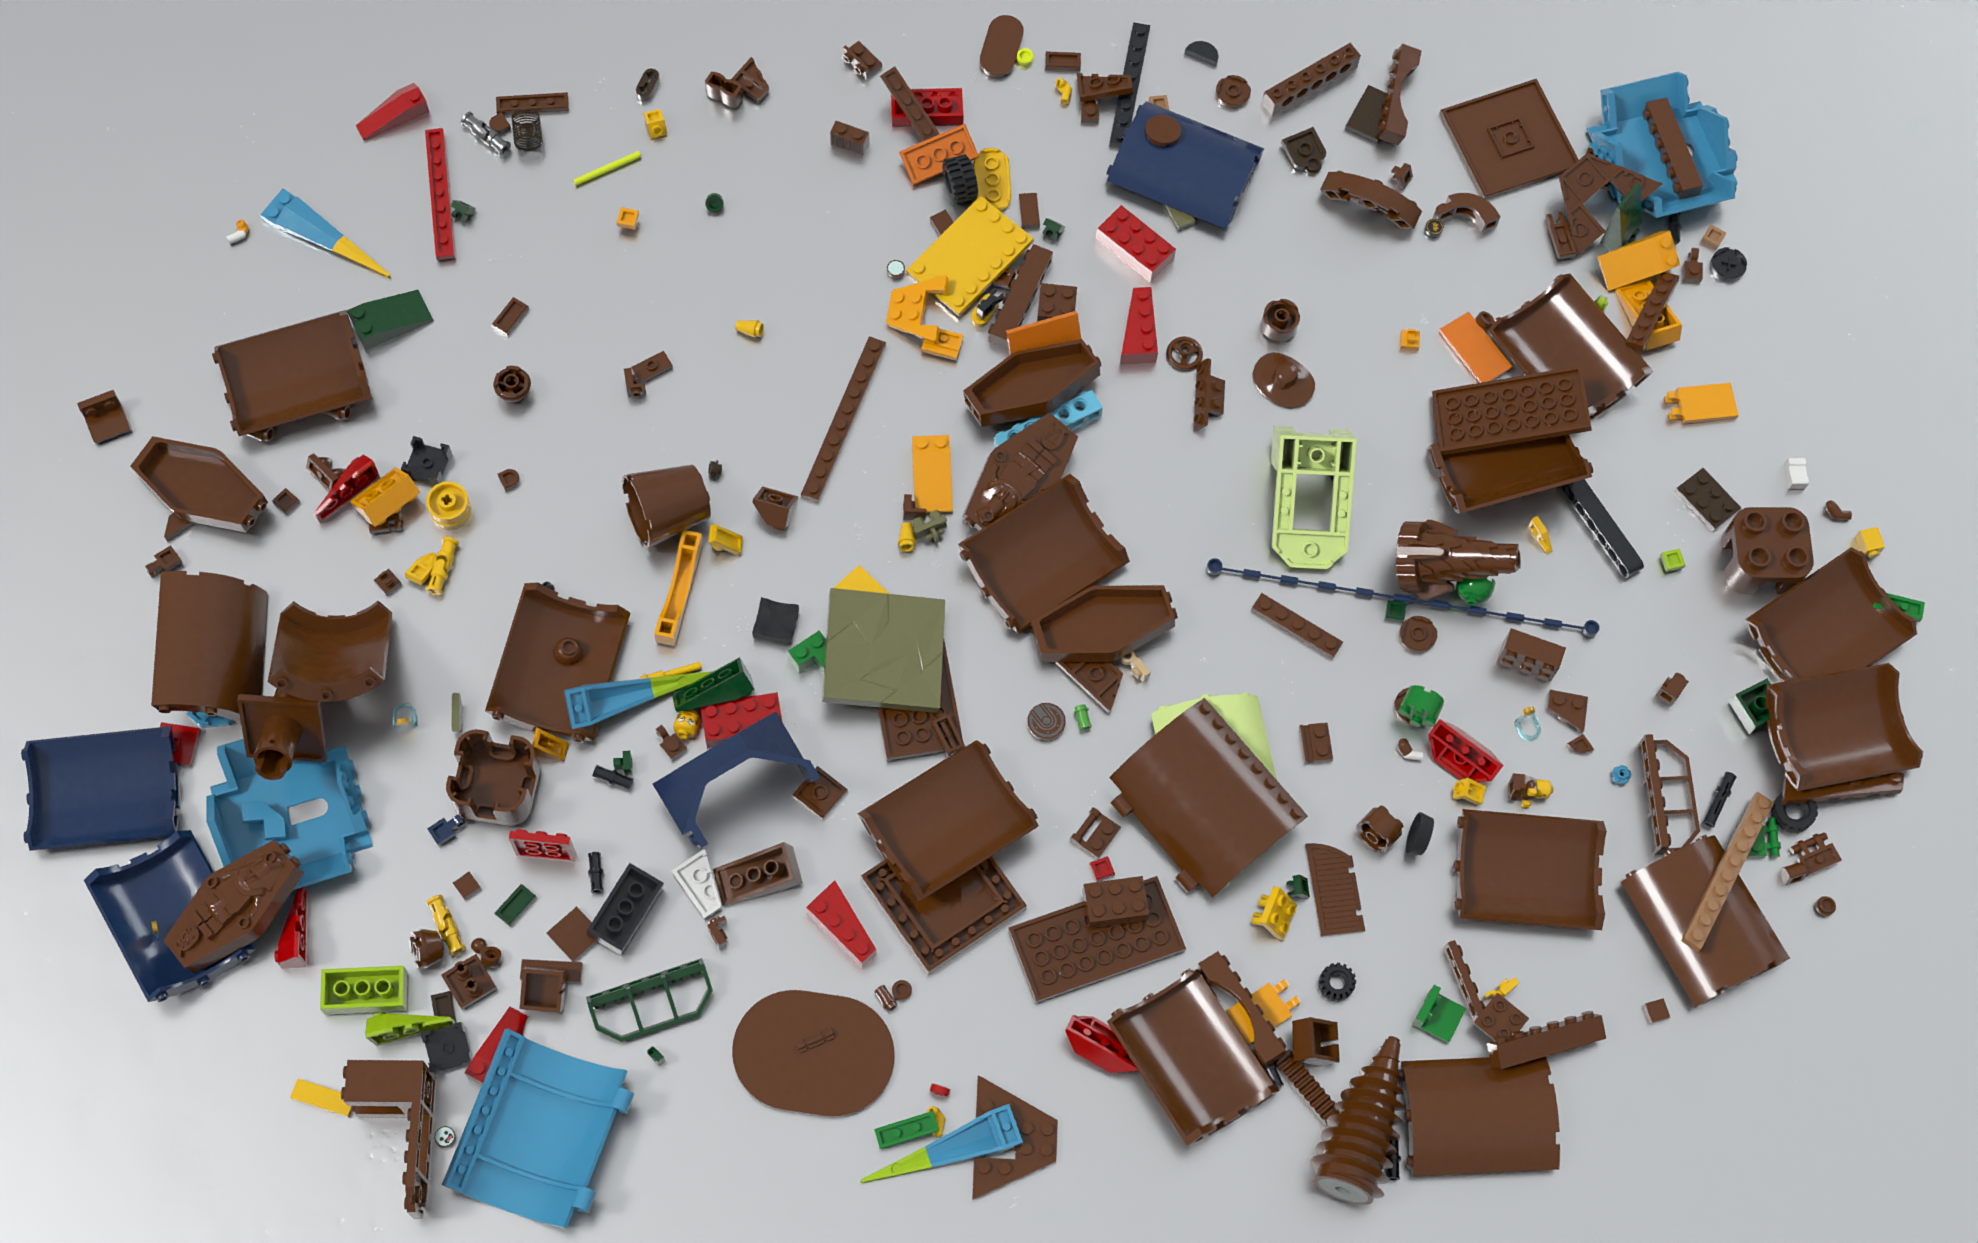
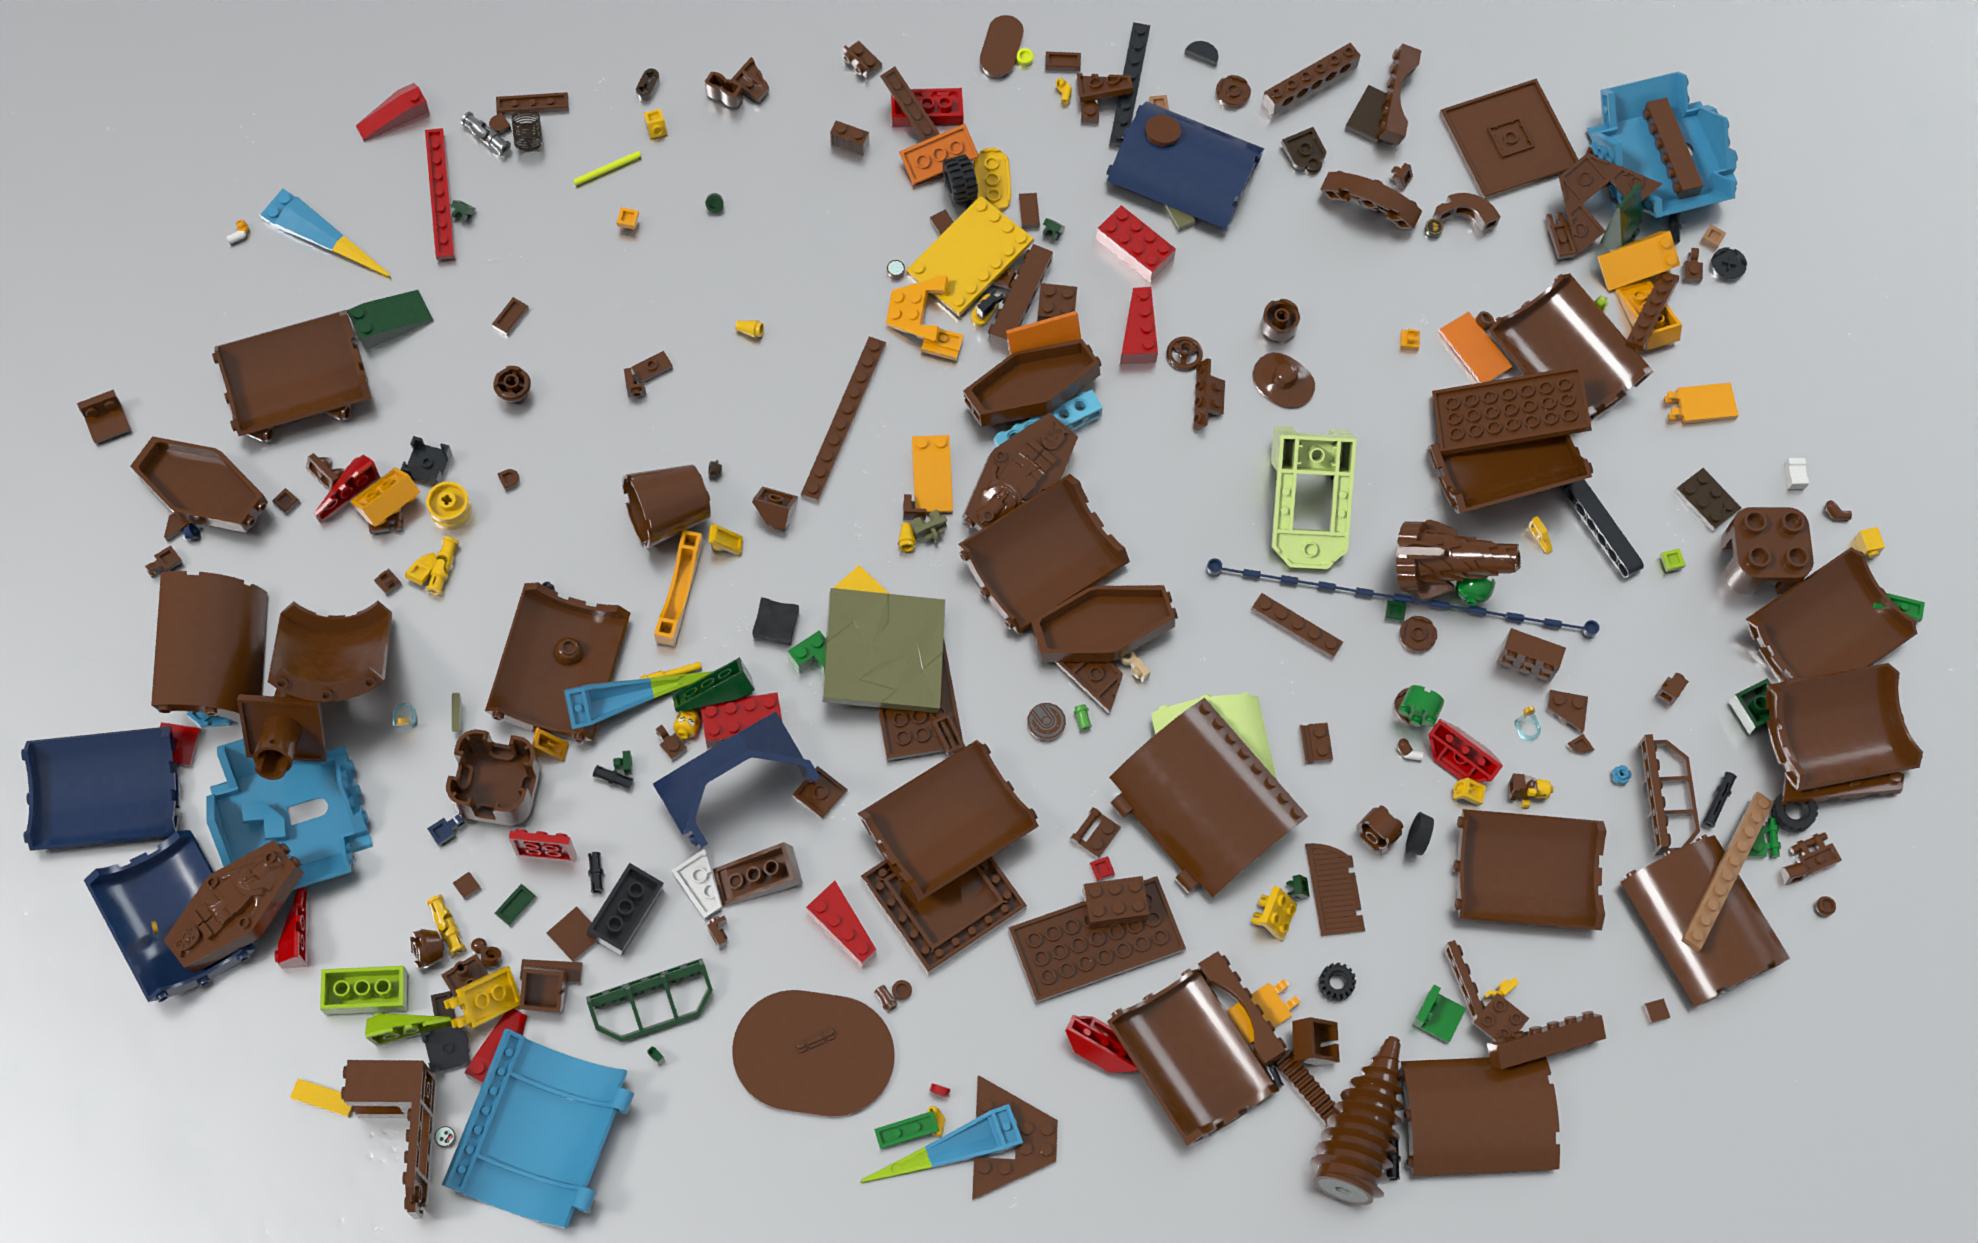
(191, 532): none -> dark blue hinge
(485, 998): none -> yellow tile

